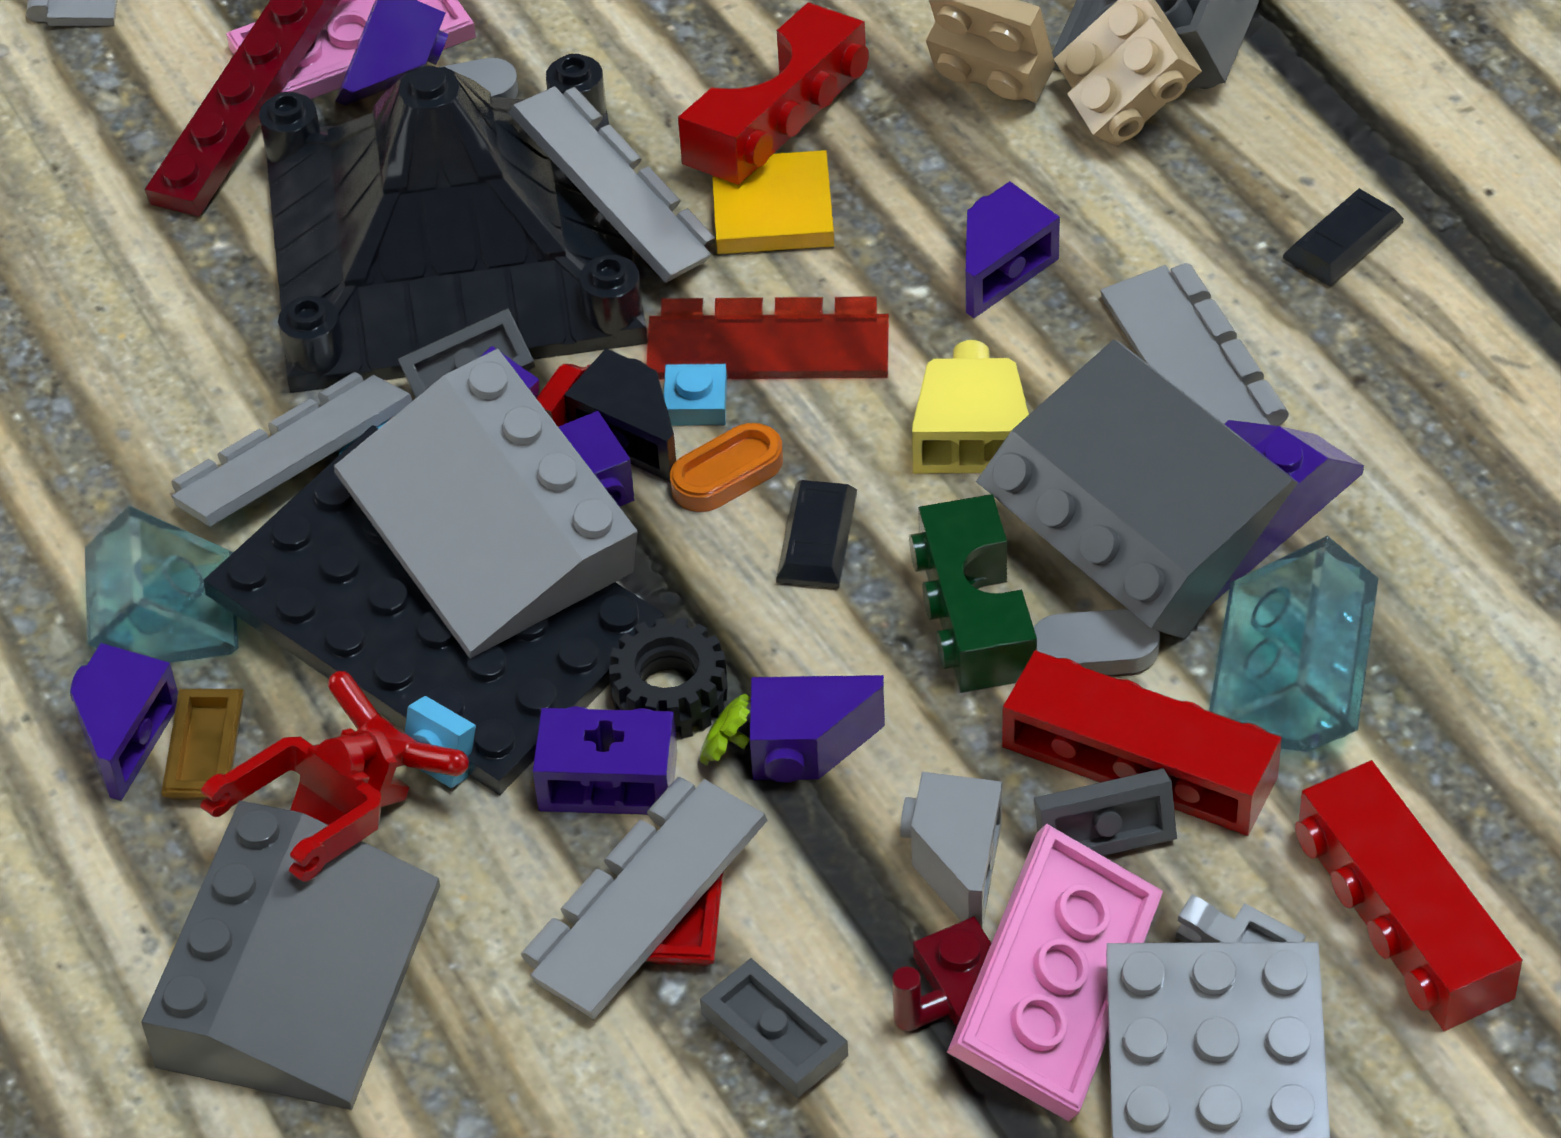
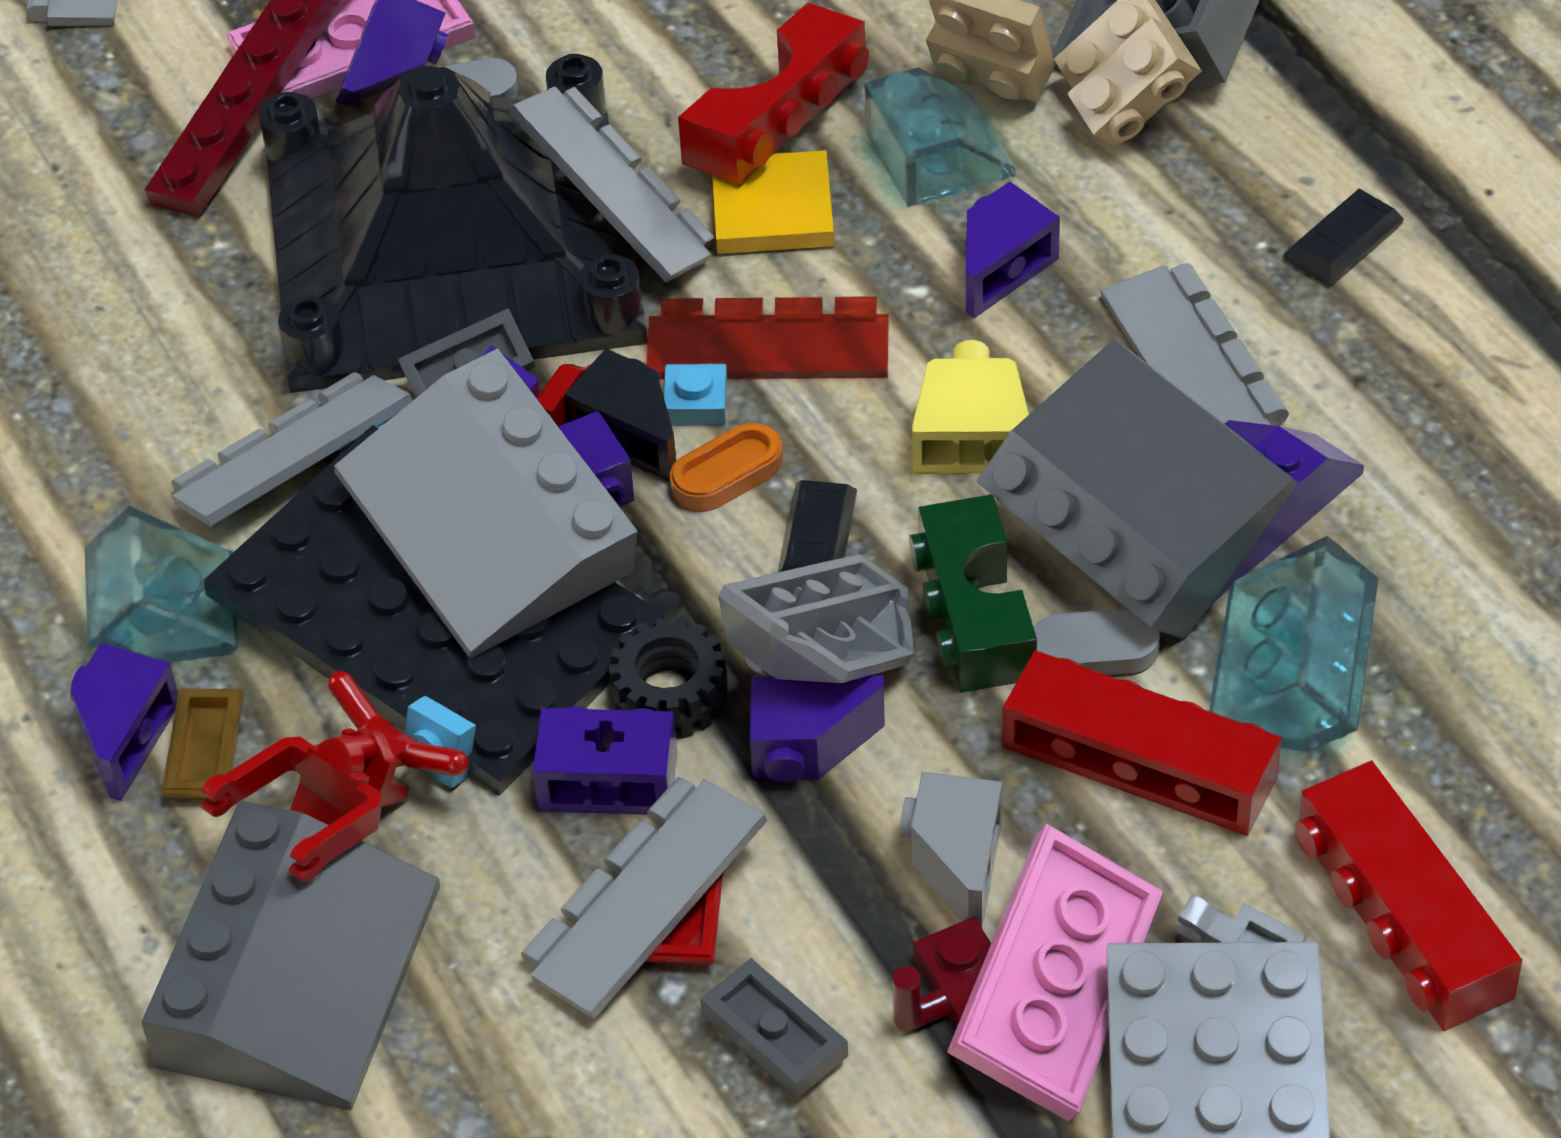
(726, 729): lime plant -> none
(820, 621): none -> light grey wedge
(931, 136): none -> clear light blue slope
(1113, 813): dark grey plate -> none

